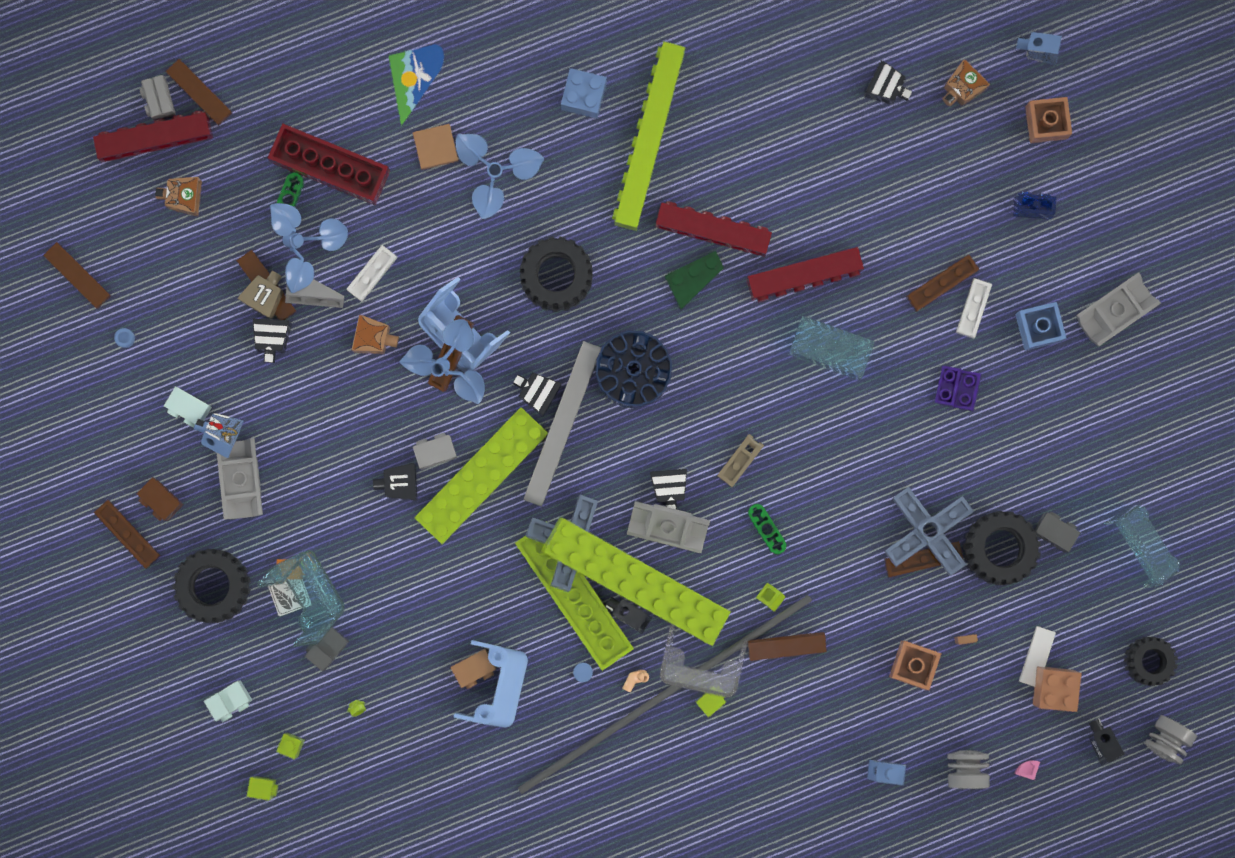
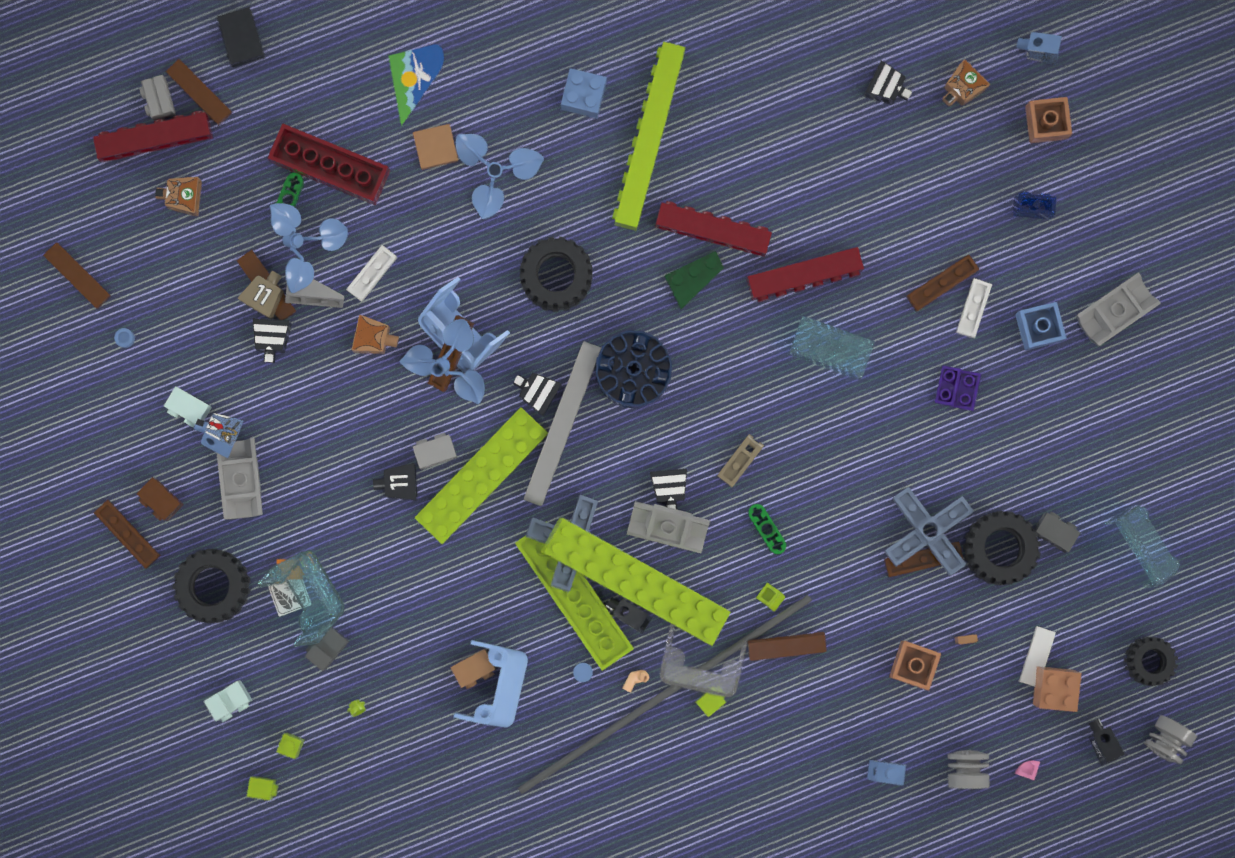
(240, 37): none -> black piece

